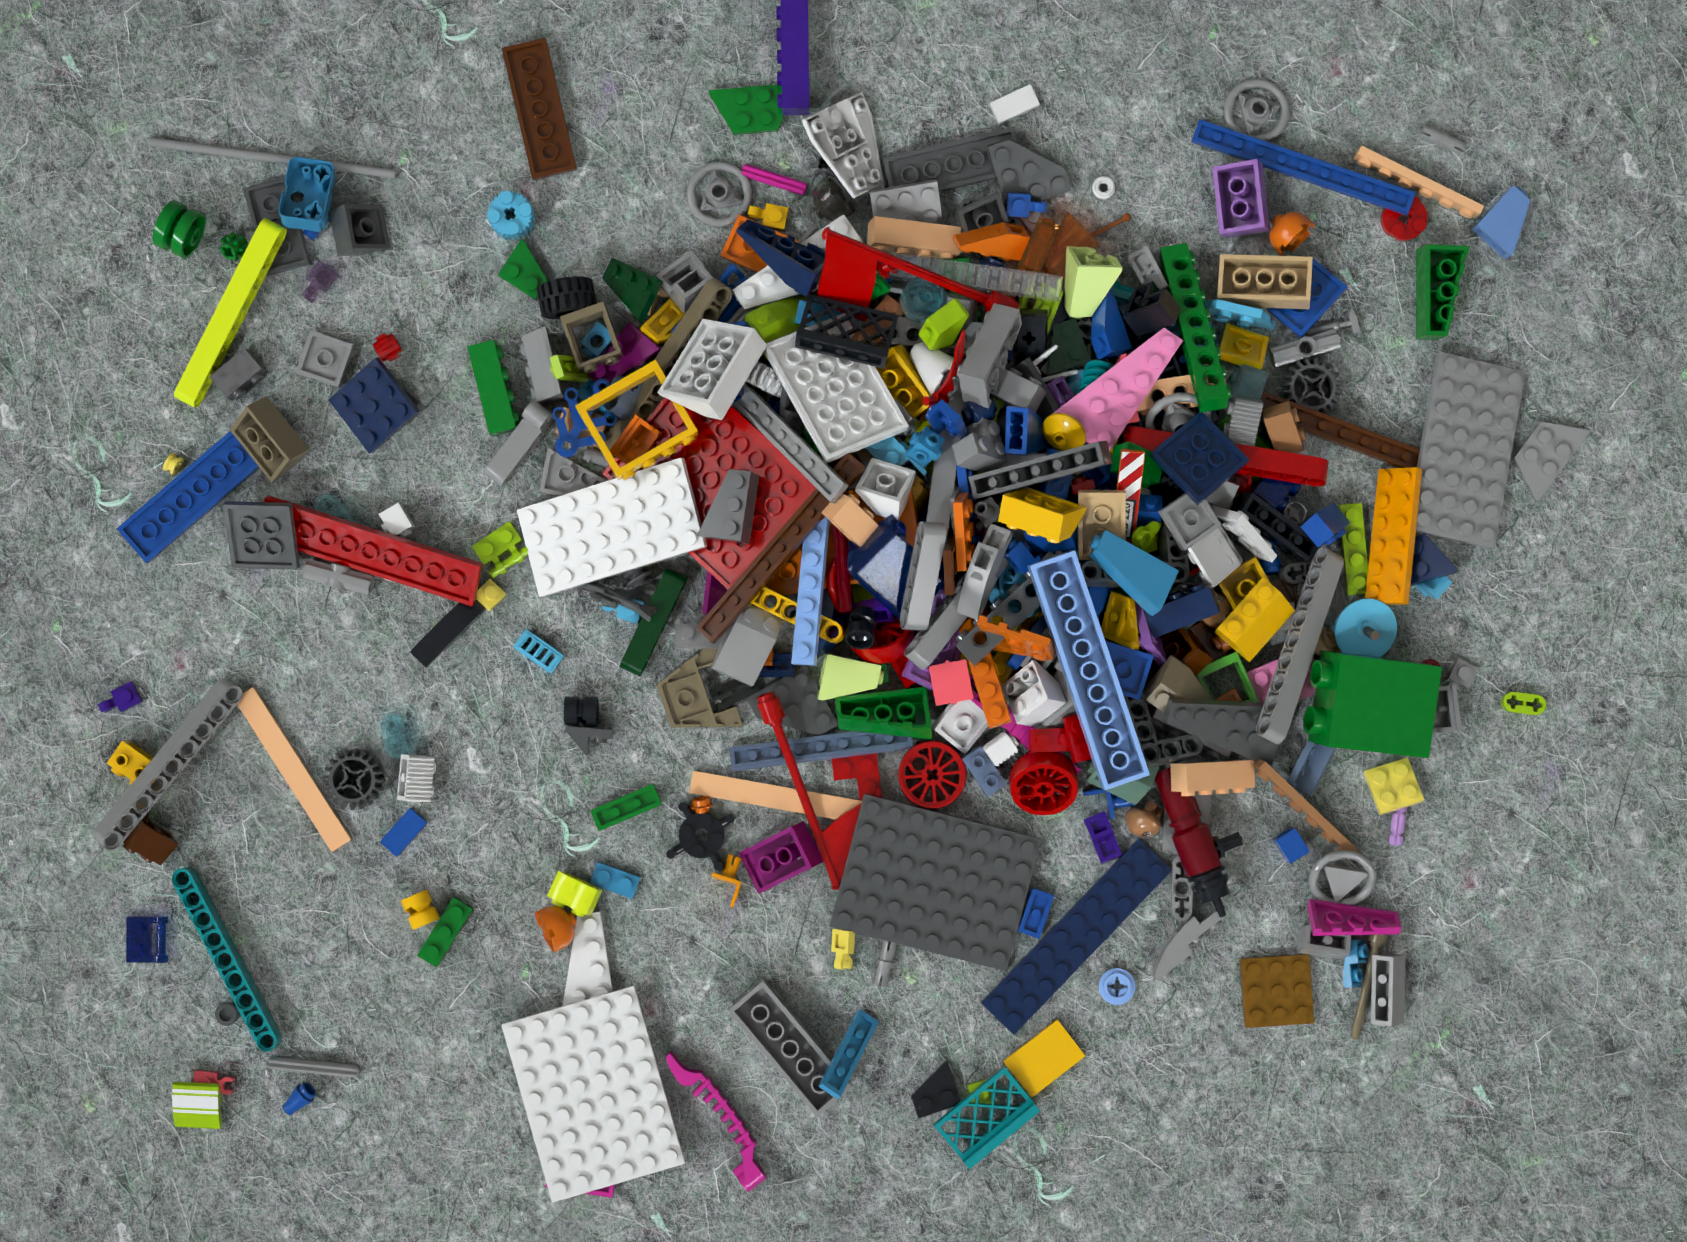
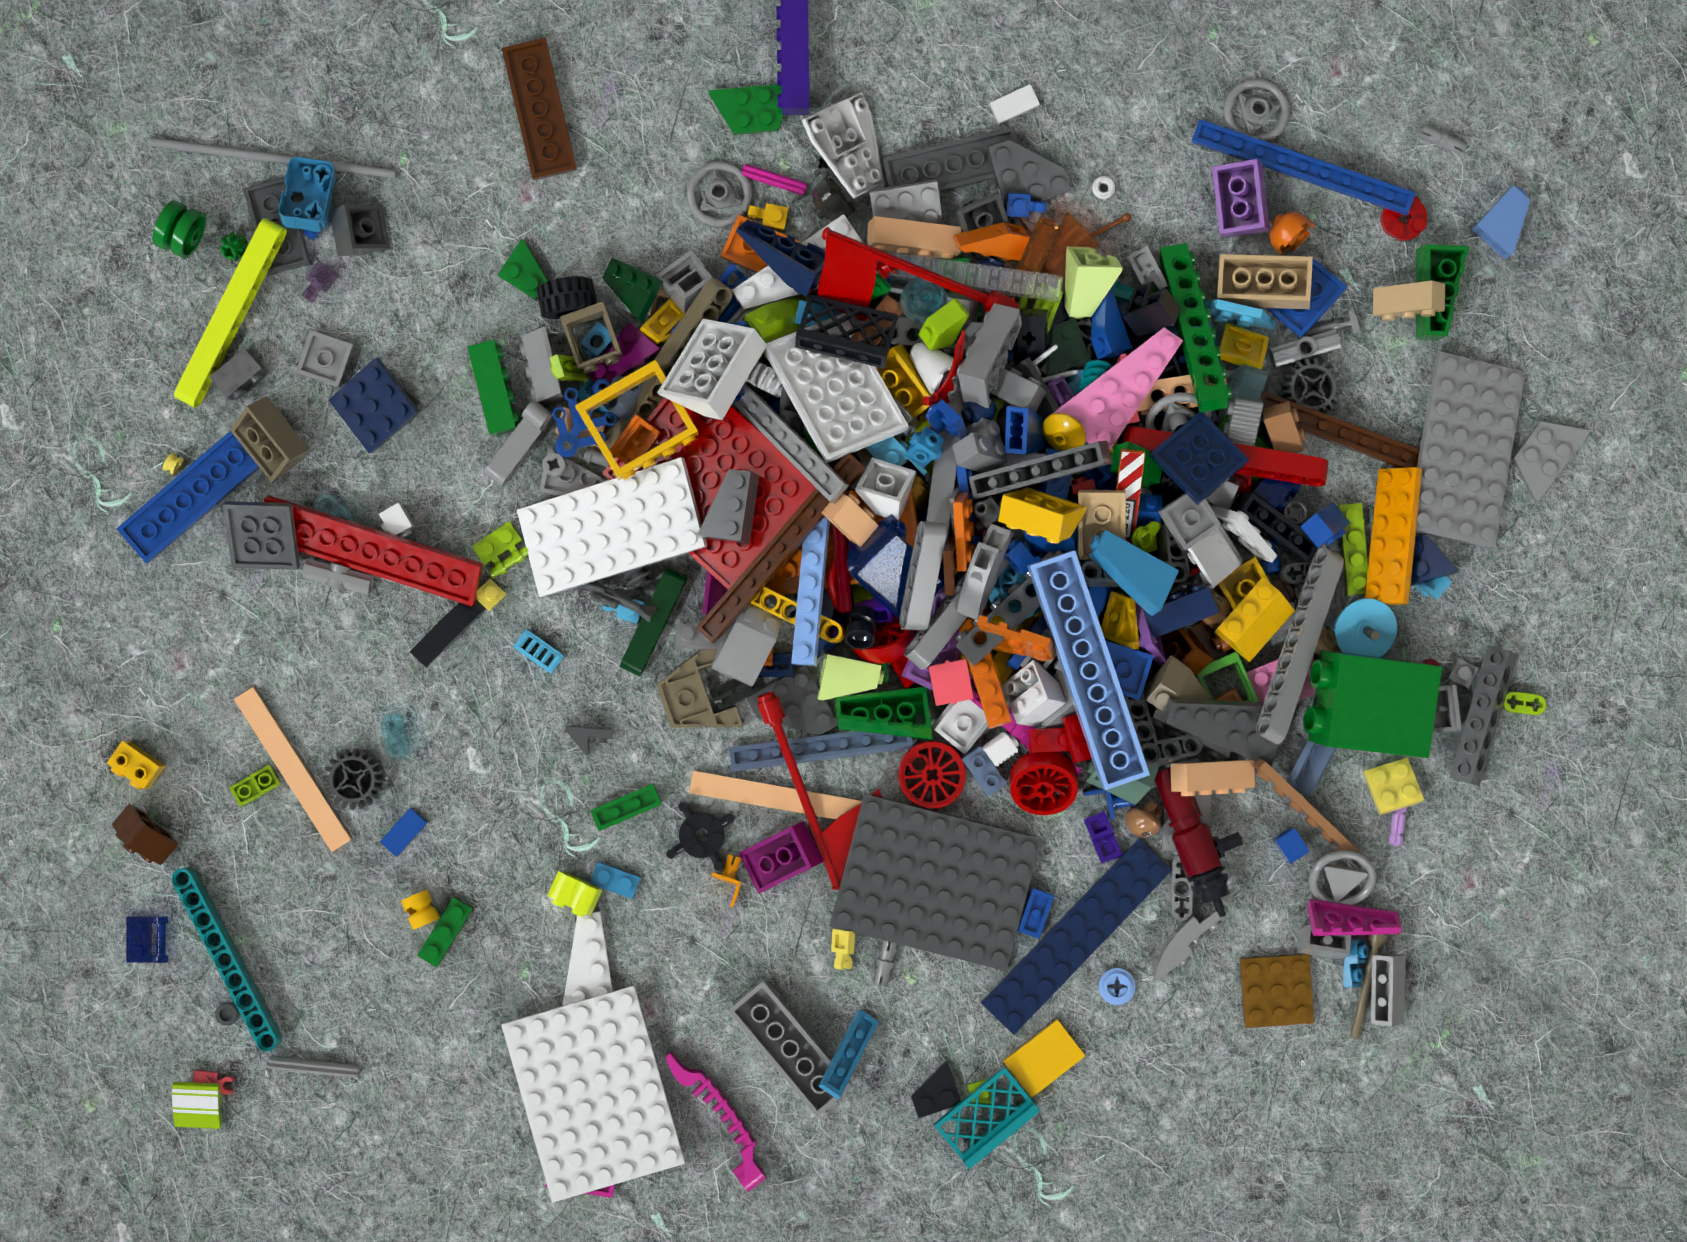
(123, 698): dark purple plate -> none
(164, 775): light grey beam -> none
(254, 786): none -> lime slope
(299, 1098): blue cone -> none
(387, 347): red gear -> none
(416, 778): white brick -> none
(502, 206): medium azure brick -> none
(556, 926): orange cylinder -> none
(558, 467): none -> light grey wheel
(581, 711): black wheel -> none
(701, 804): orange plate -> none
(861, 767): red plate -> none
(1409, 300): none -> tan brick
(1411, 179): light nougat plate -> none
(1483, 715): none -> dark grey brick

